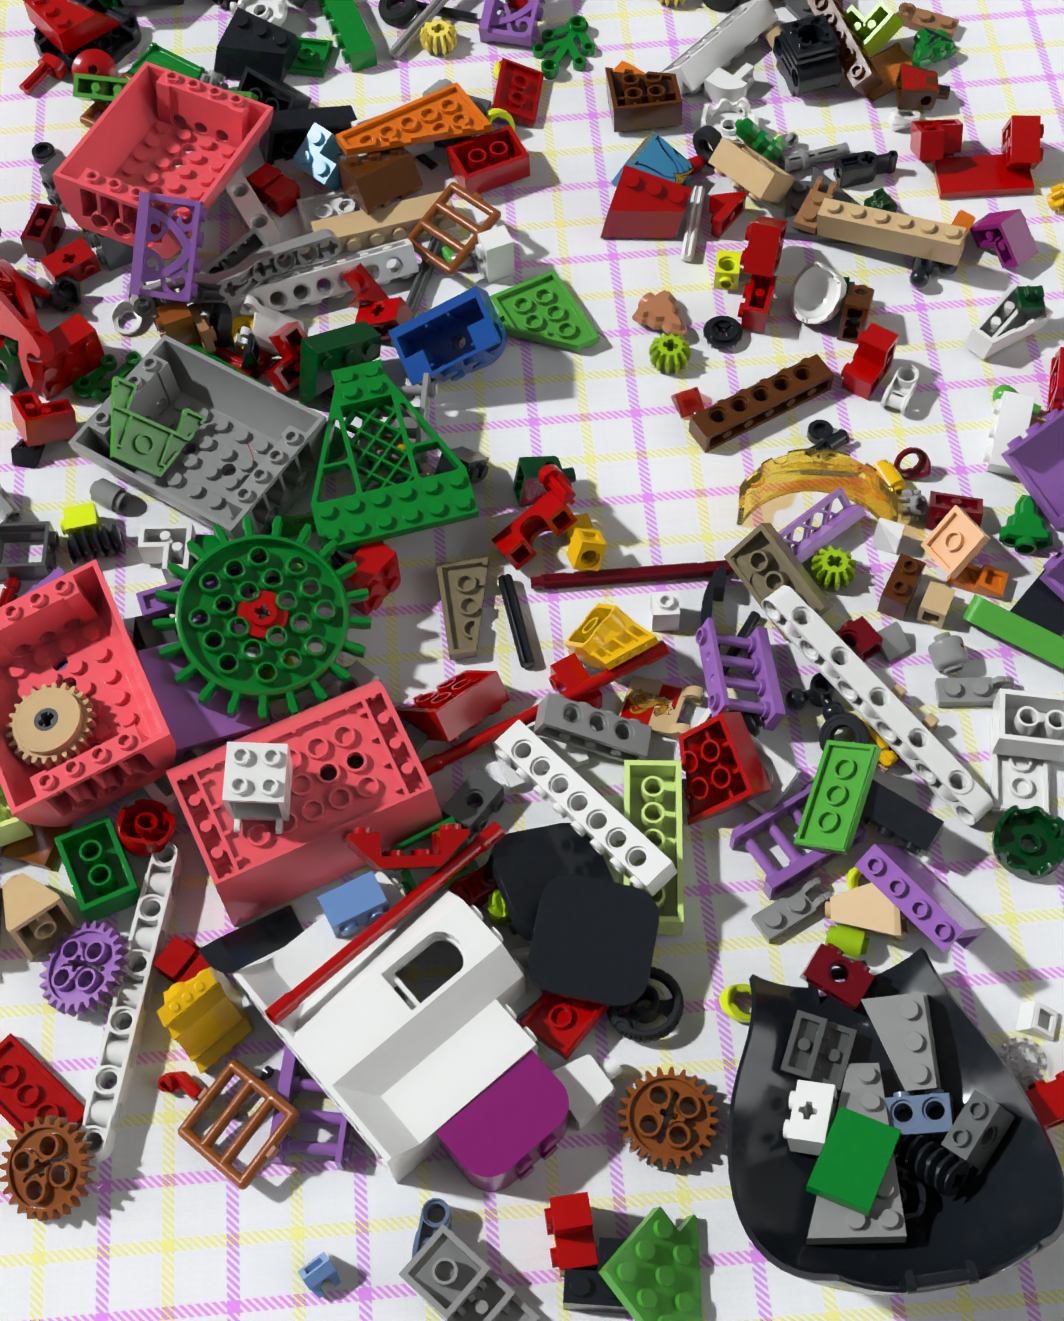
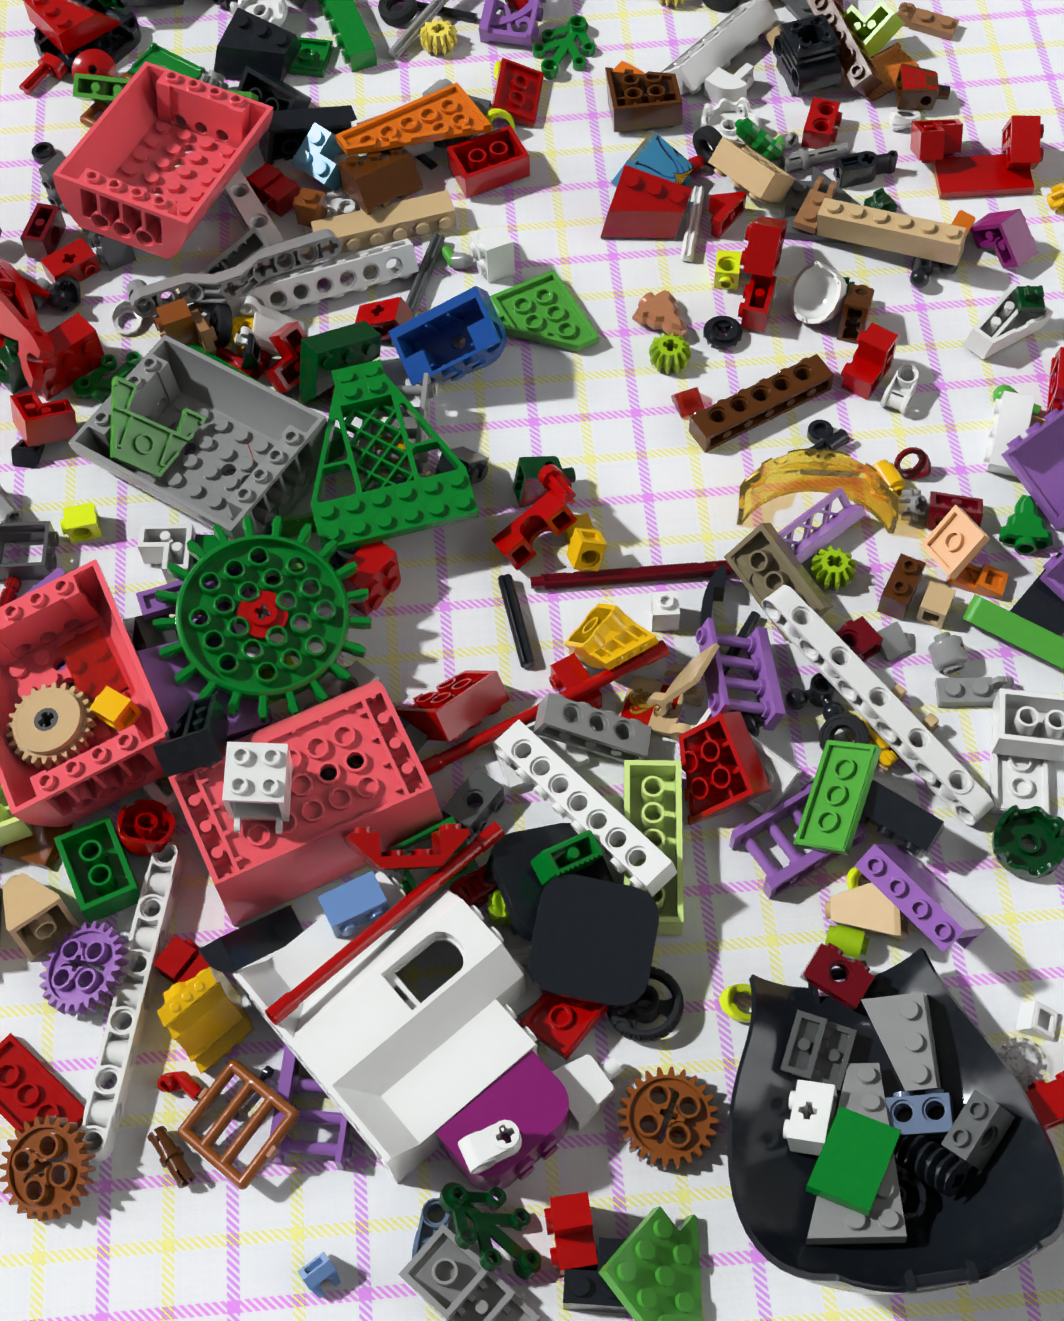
(92, 664): none -> clear red piece
(95, 543): black piece -> none
(109, 495): light grey brick -> none
(115, 709): none -> yellow brick
(142, 272): medium lavender fence -> none
(171, 1157): none -> reddish brown pin
(196, 739): none -> black wedge
(309, 206): none -> dark orange brick
(364, 286): red slope -> none
(440, 206): dark orange bar -> none
(461, 1204): none -> dark green plant
(462, 599): dark tan wing -> none
(486, 1147): none -> white piece
(567, 857): none -> green brick
(686, 677): none -> tan flag
(790, 910): light grey hinge -> none
(821, 123): none -> red brick
(887, 535): white slope -> none
(932, 47): green rock -> none

